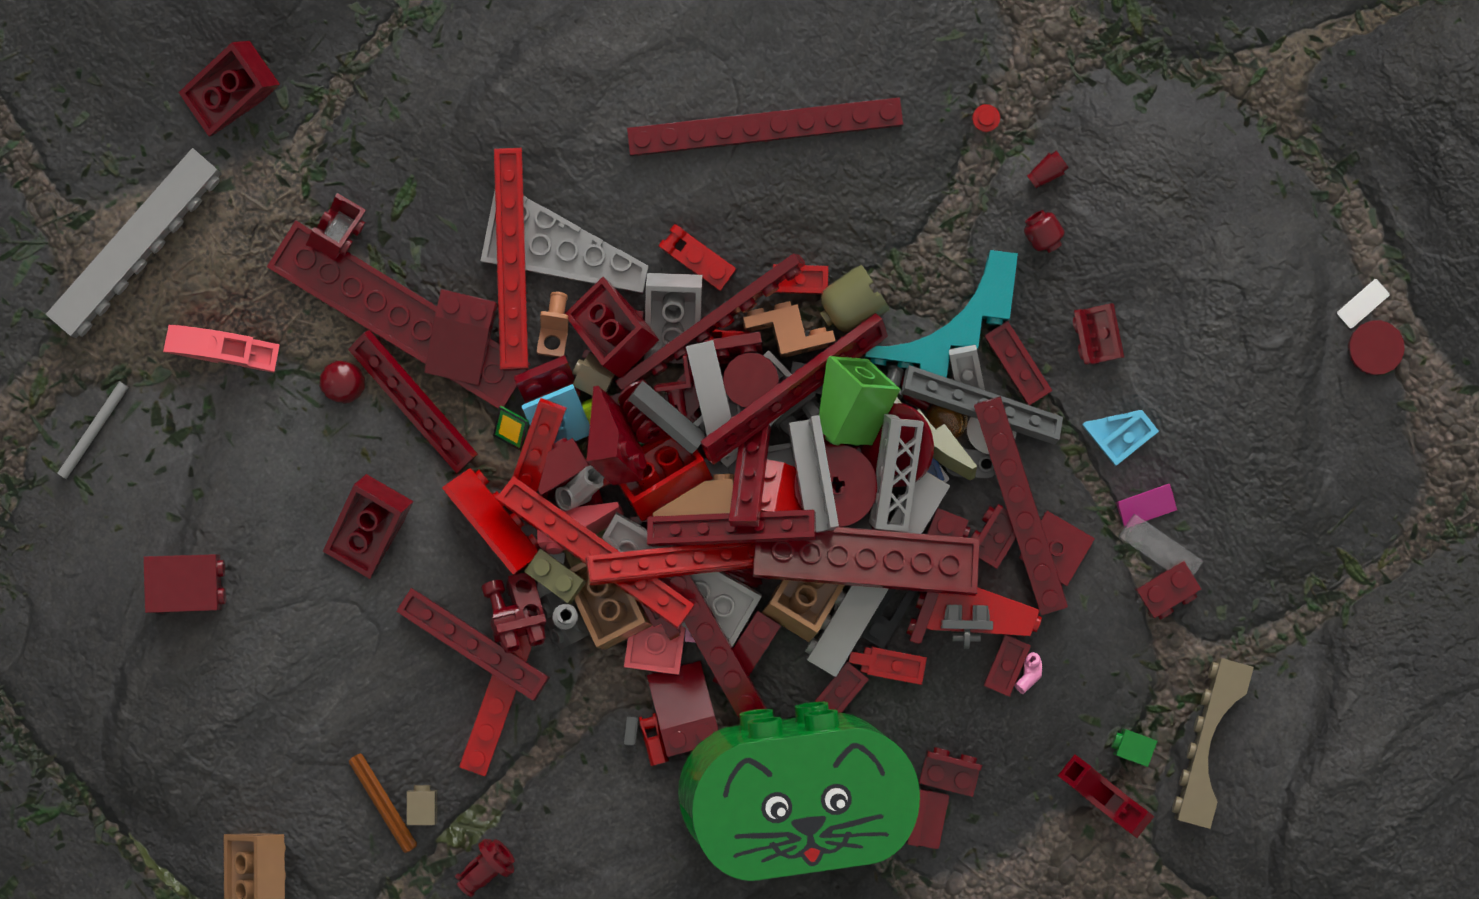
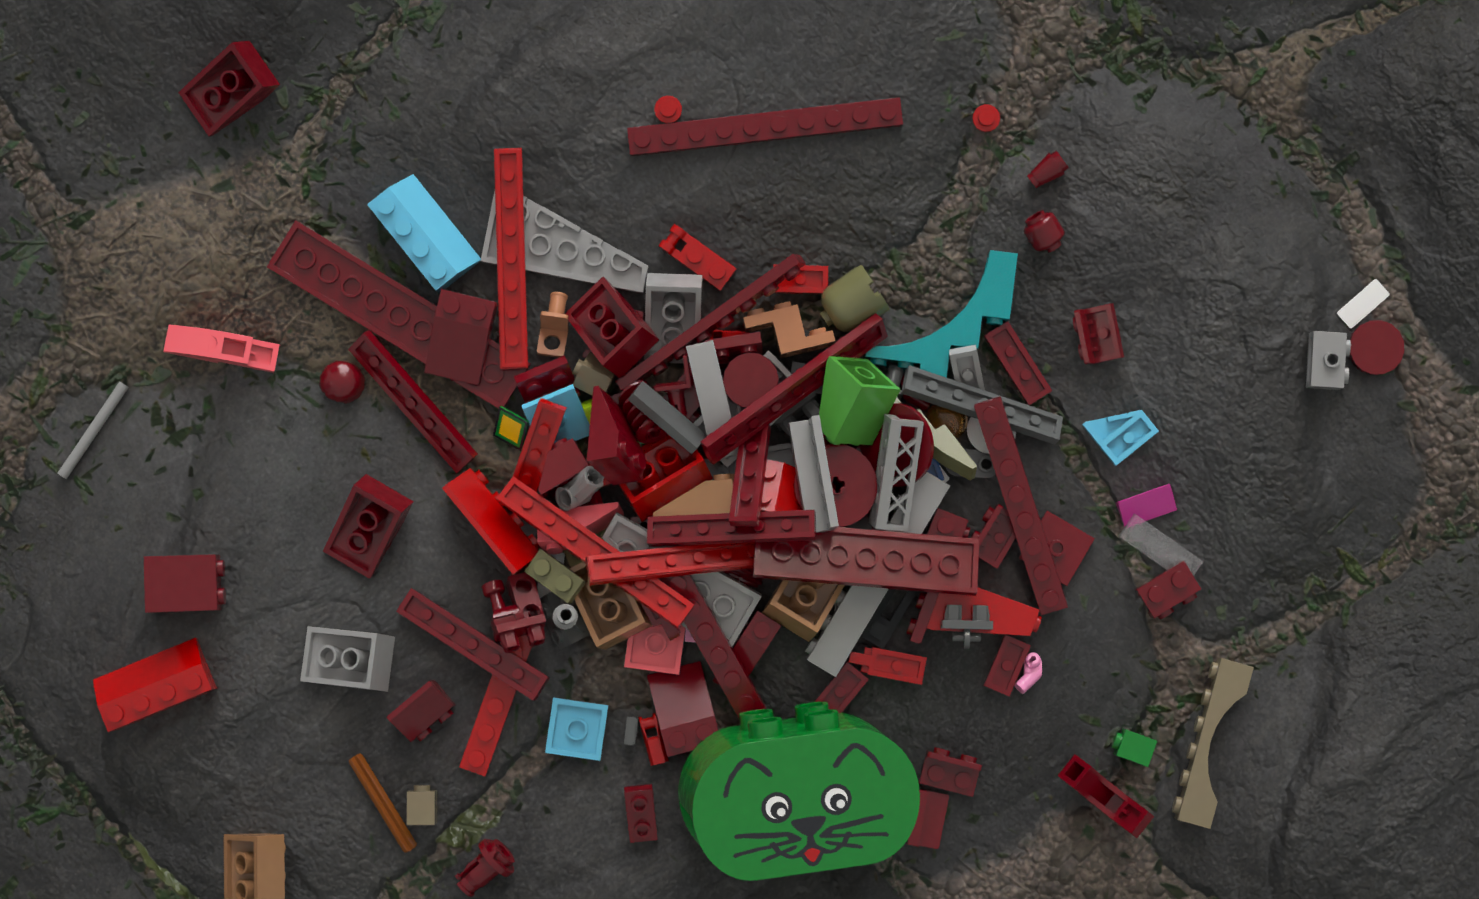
(134, 244): light grey brick -> none
(153, 685): none -> red slope
(337, 227): dark red window -> none
(347, 658): none -> light grey slope
(422, 711): none -> dark red slope
(424, 232): none -> medium azure slope
(576, 729): none -> medium azure plate
(640, 813): none -> dark red plate
(668, 109): none -> red plate
(1327, 360): none -> light grey brick

